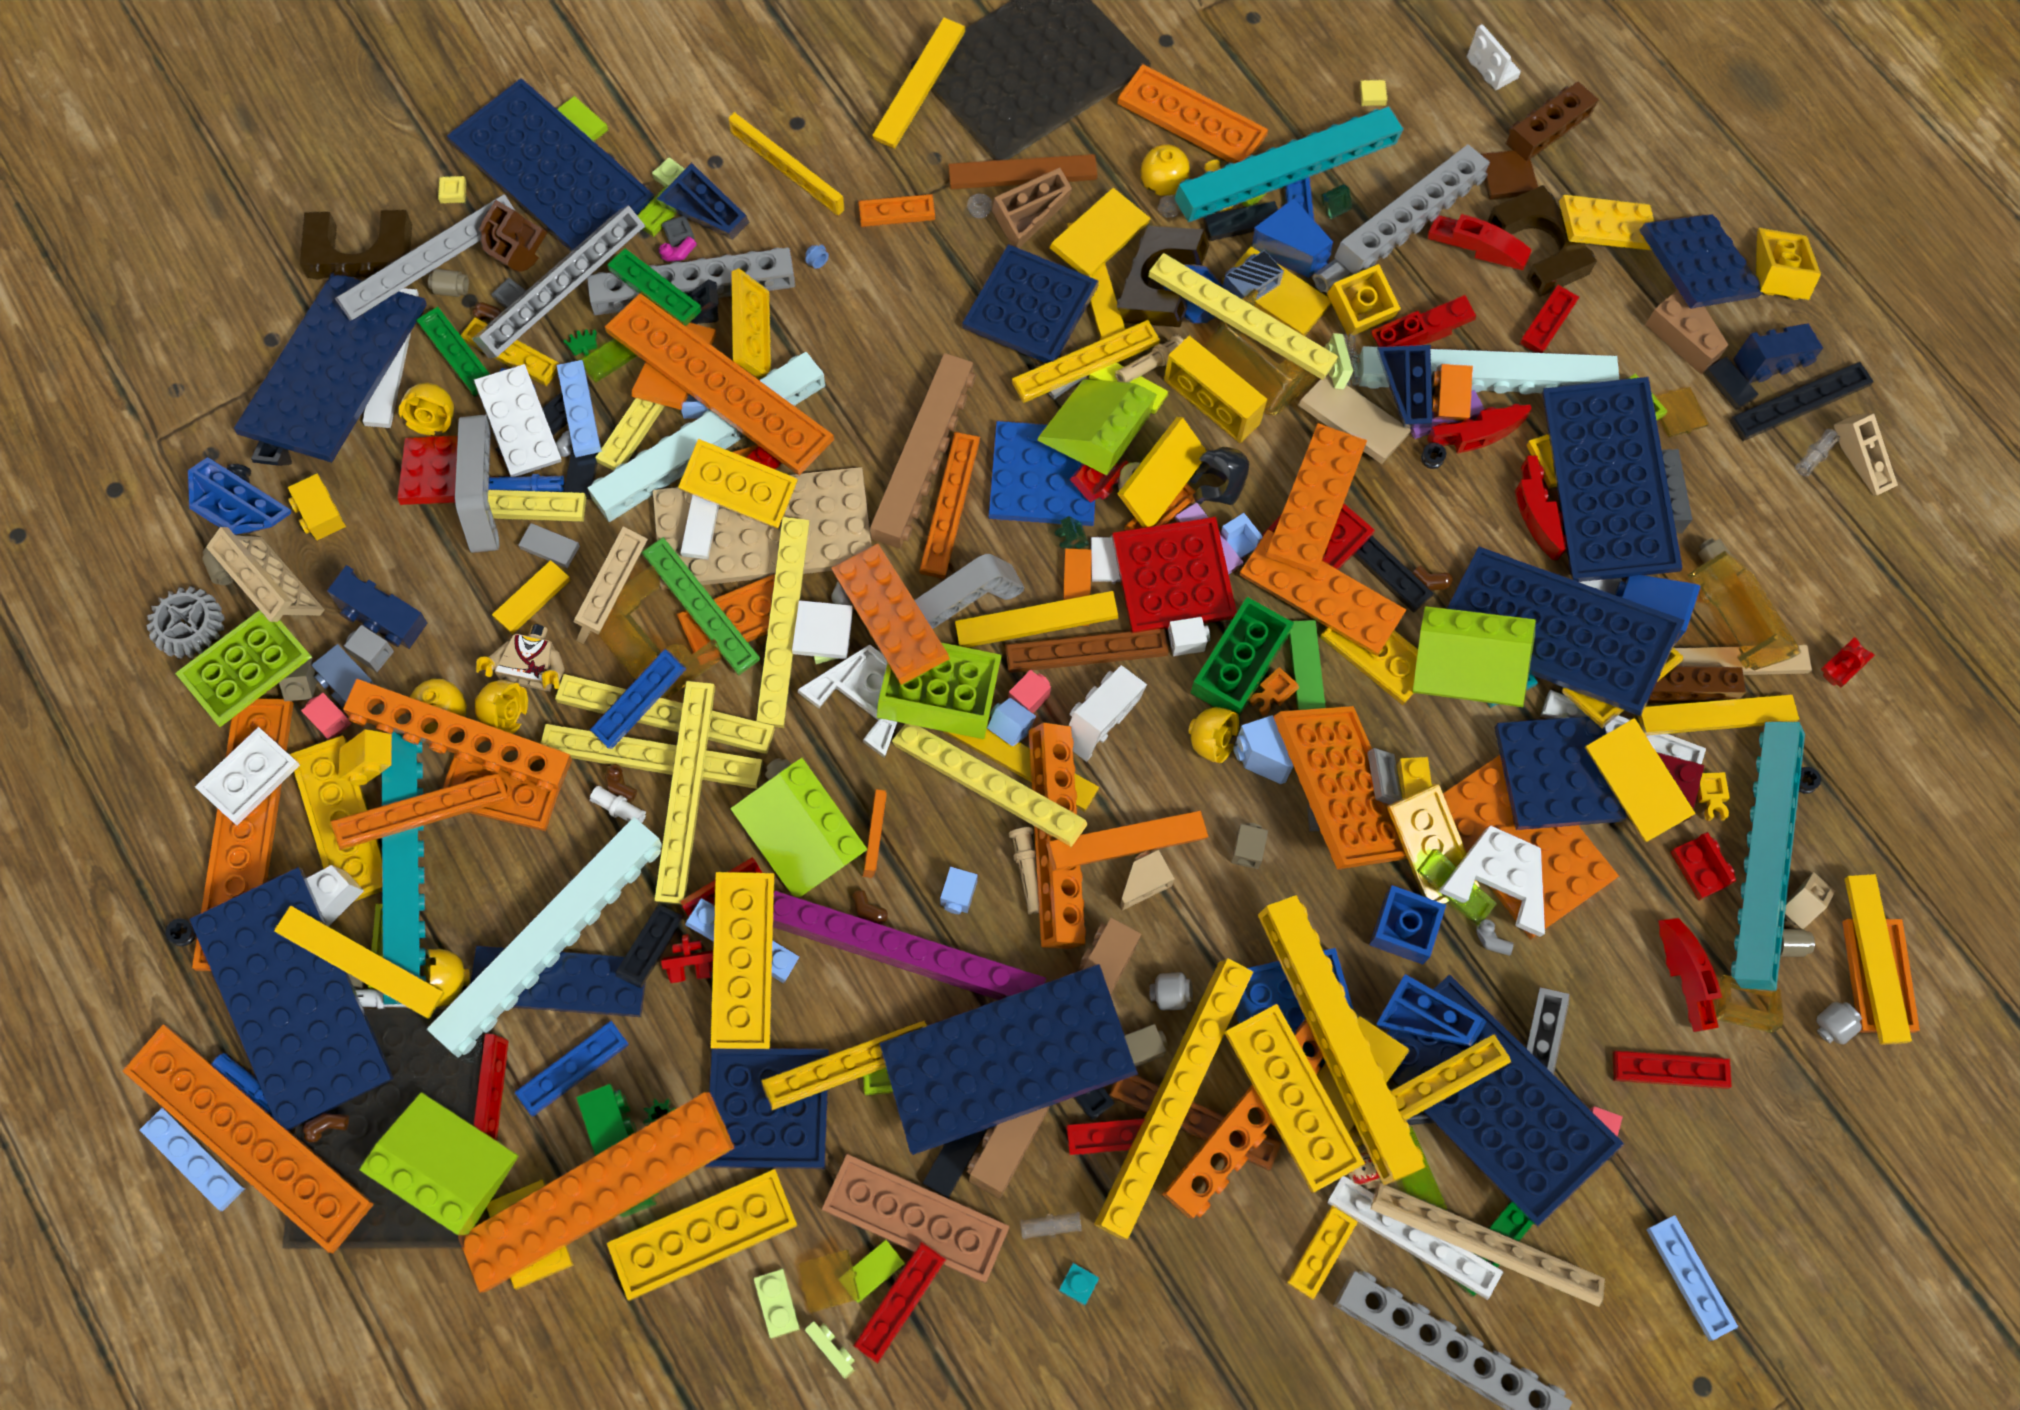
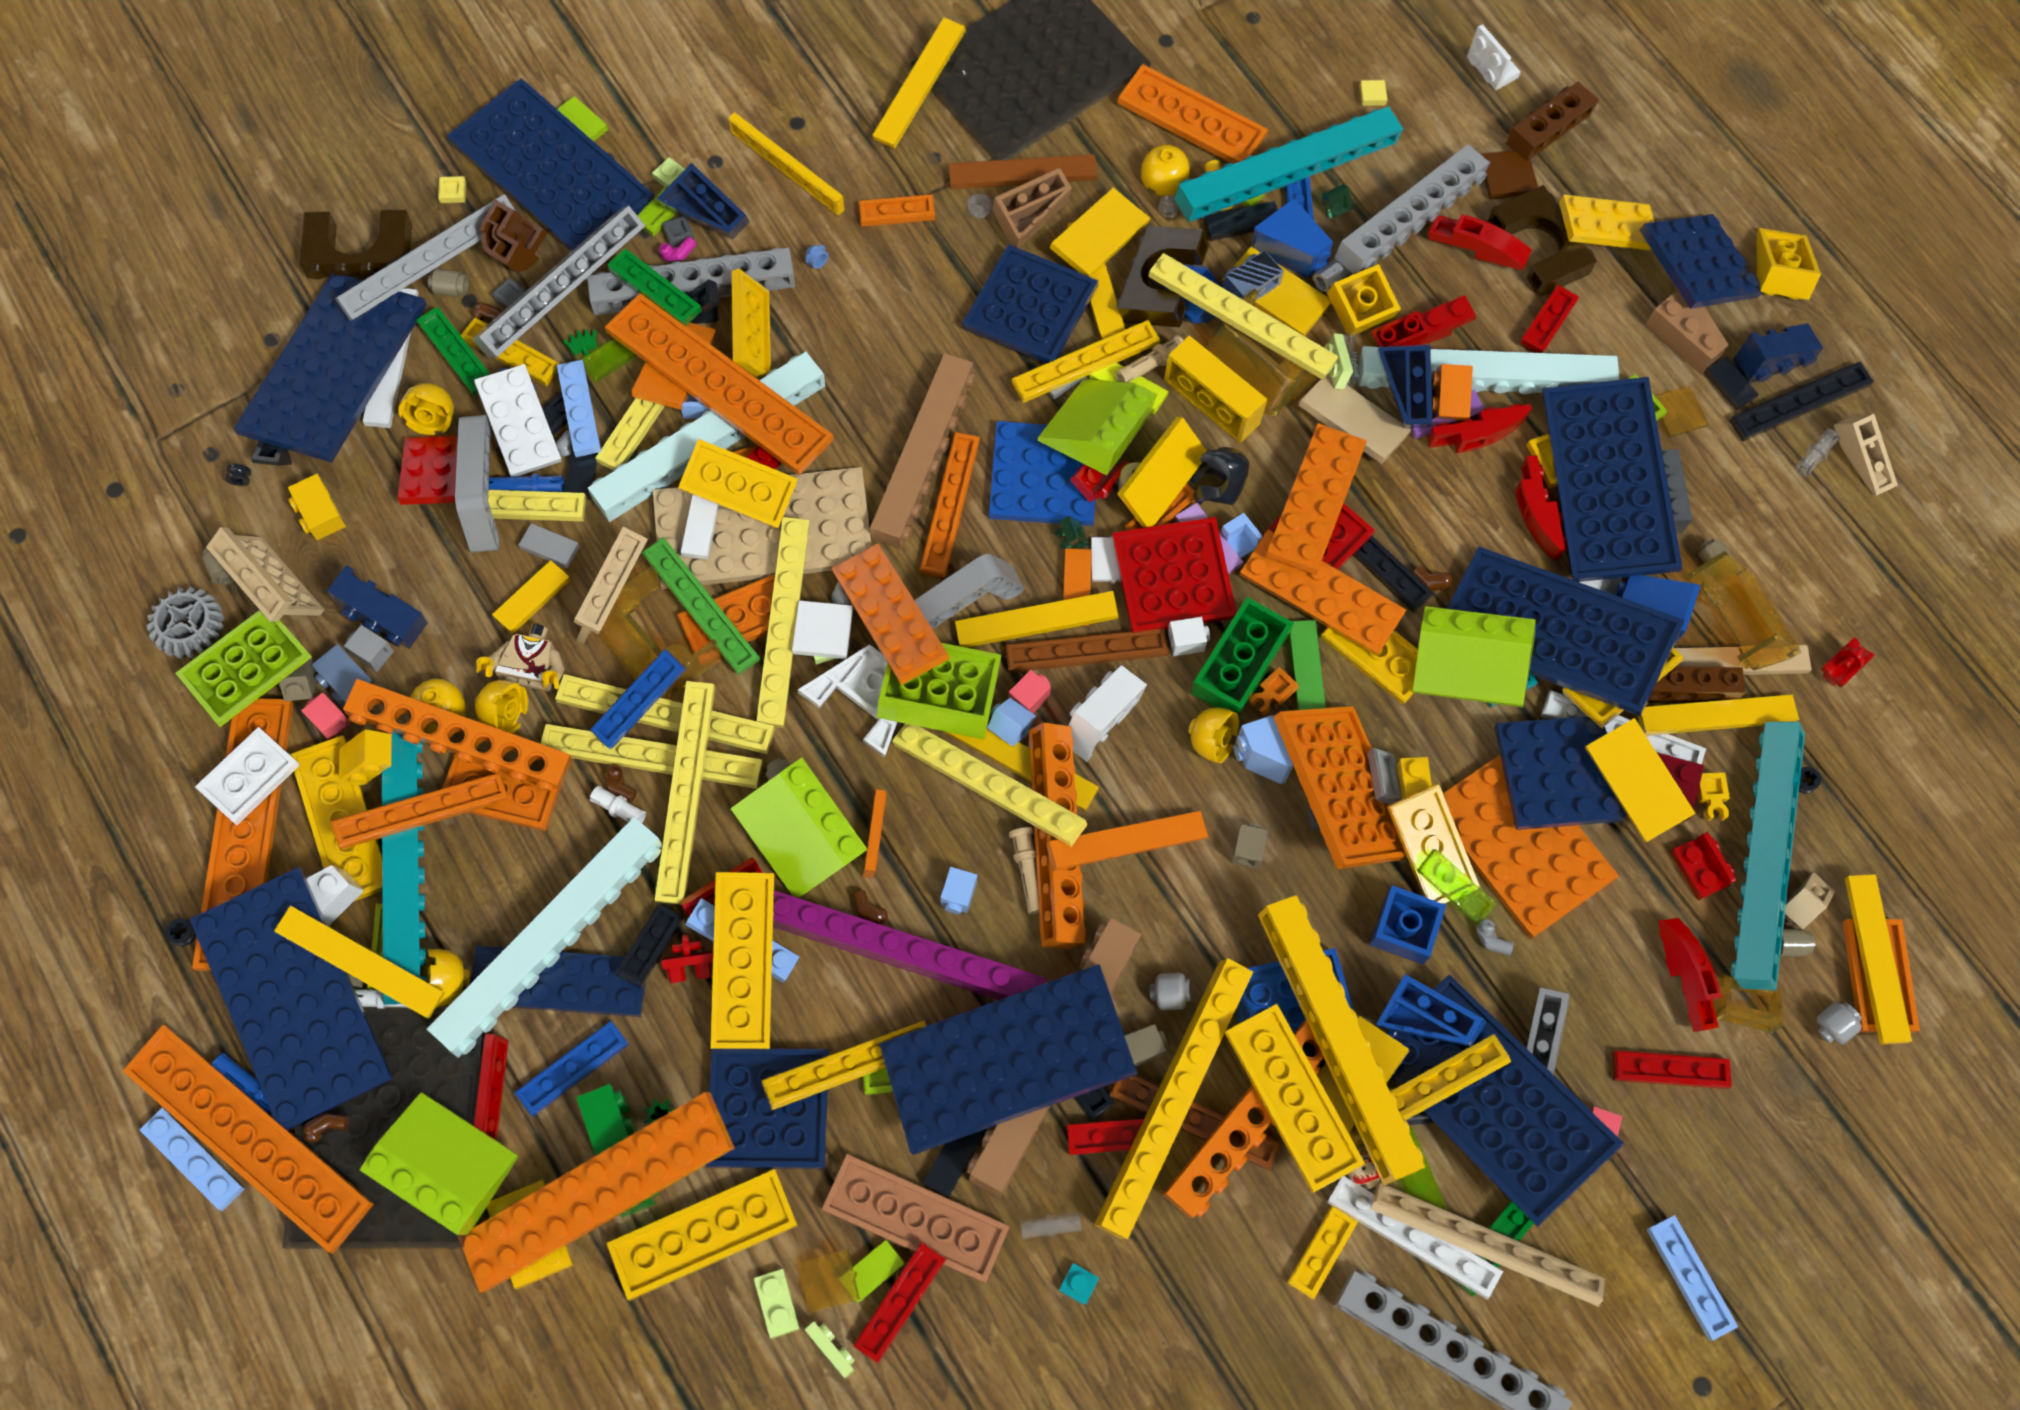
(231, 500): blue wedge -> none
(1147, 878): tan slope -> none
(1431, 463): black bush -> none
(1507, 866): white wing -> none

